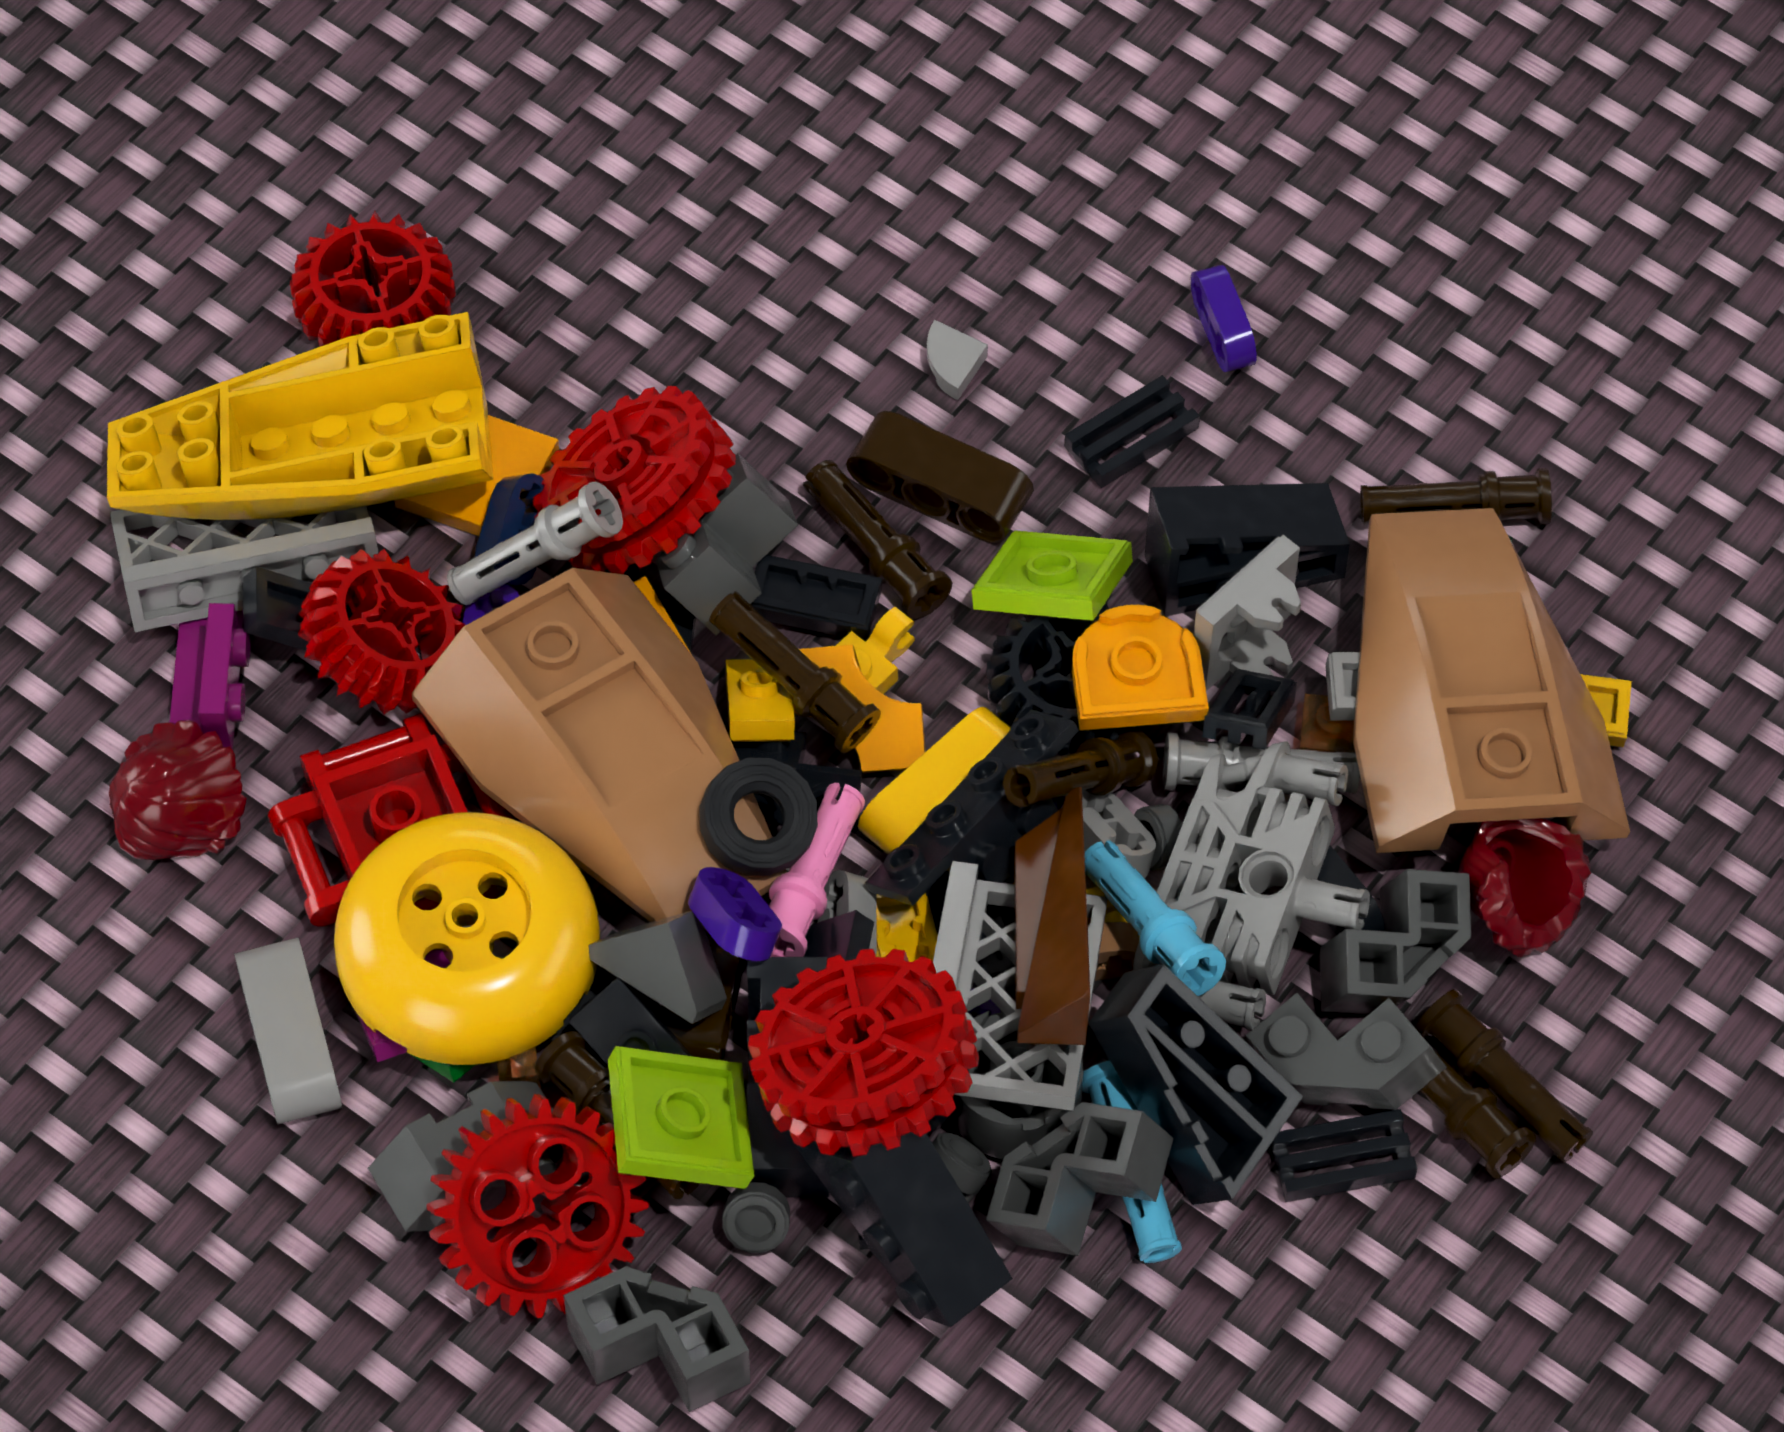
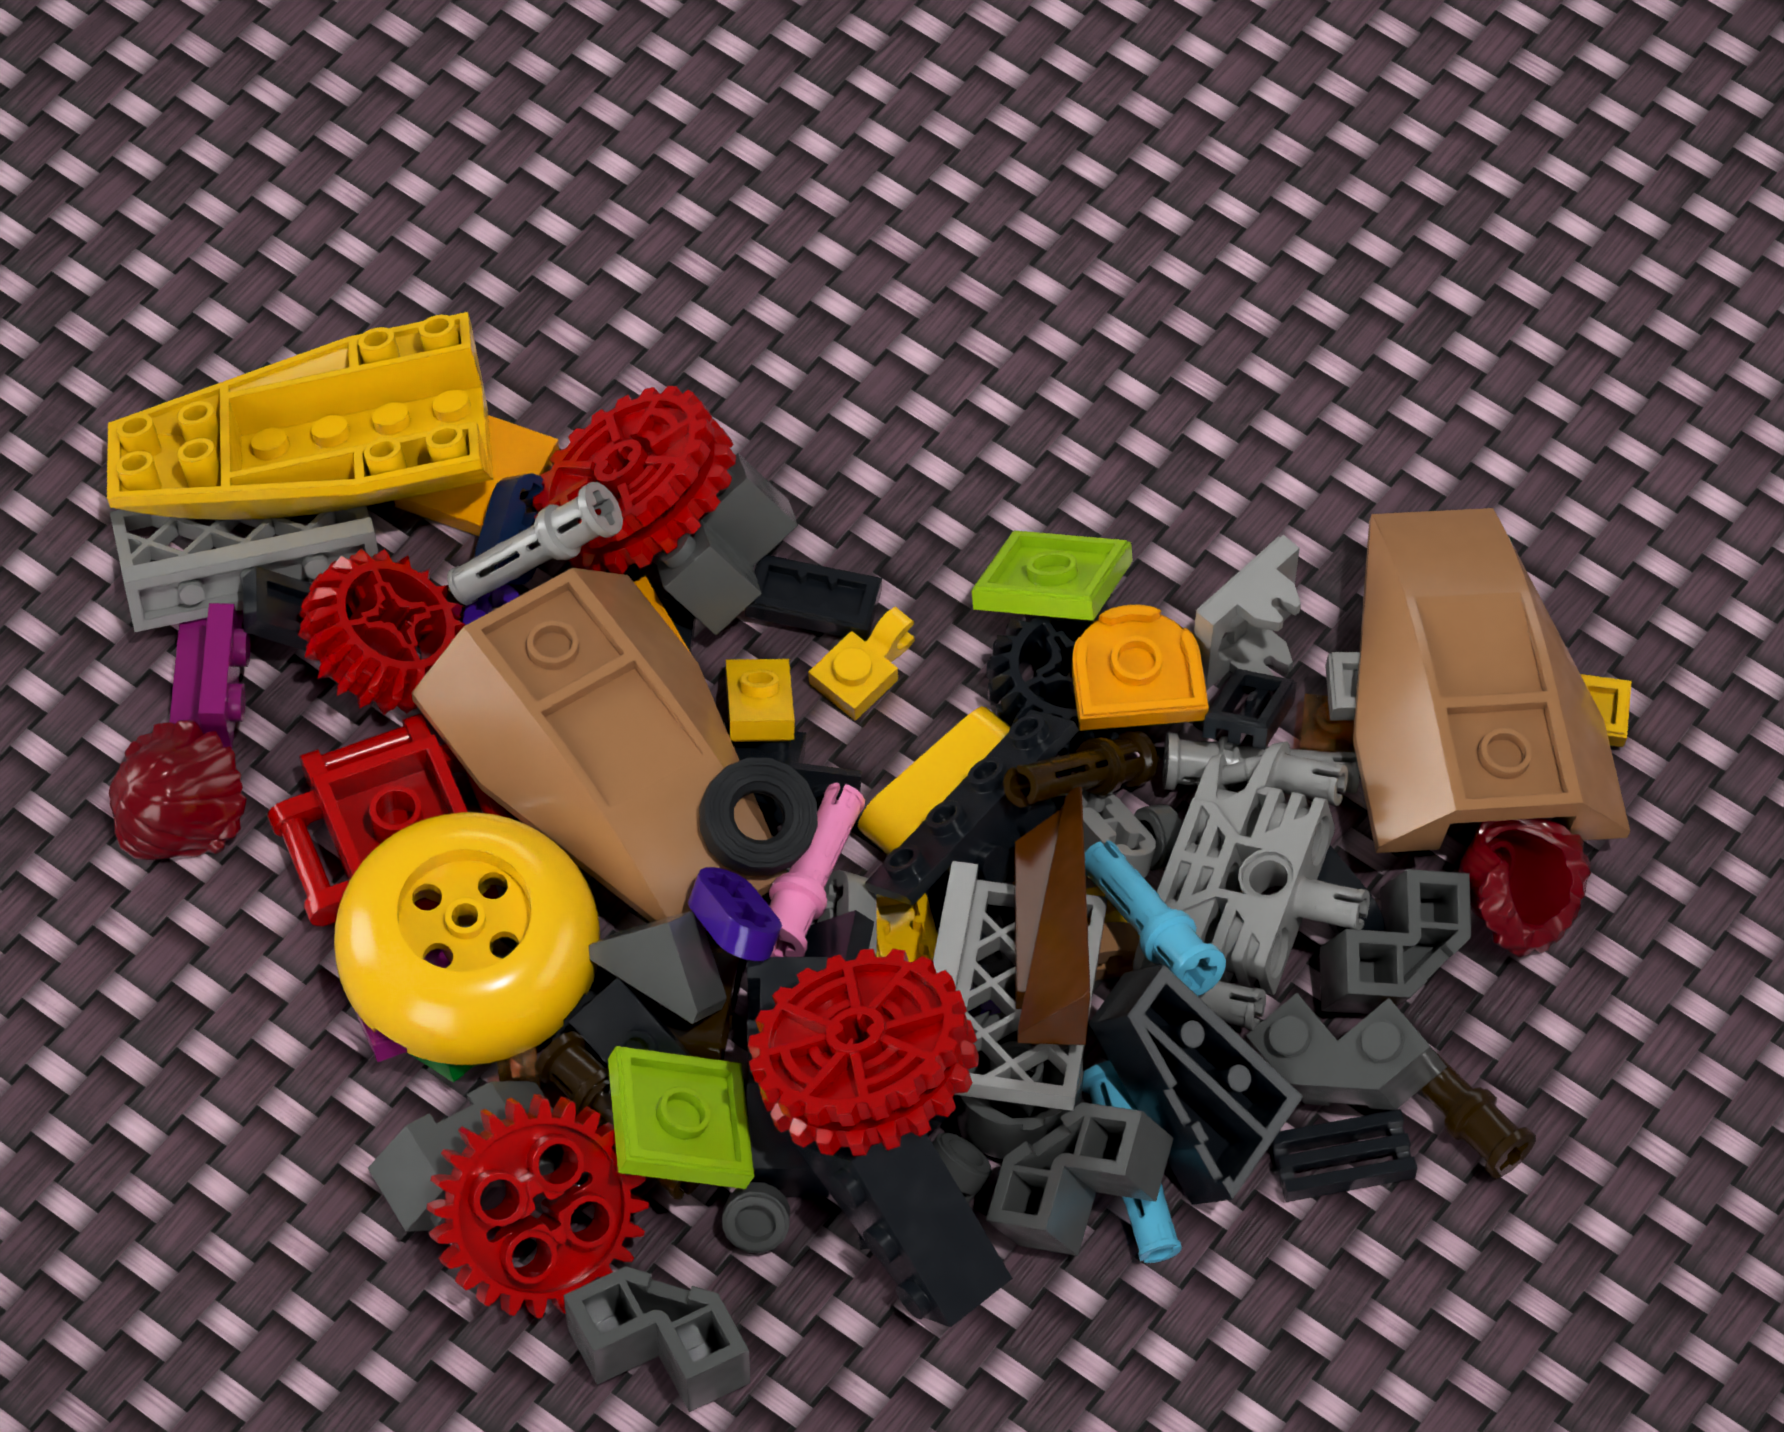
(288, 1030): light grey beam -> none
(398, 261): red gear -> none
(814, 689): dark brown pin -> none
(891, 554): dark brown pin -> none
(899, 733): light orange tile -> none
(940, 477): dark brown beam -> none
(954, 358): light grey tile -> none
(1124, 424): black tile -> none
(1211, 532): black wedge -> none
(1223, 318): dark purple beam -> none
(1482, 1055): dark brown pin -> none
(1508, 495): dark brown pin -> none

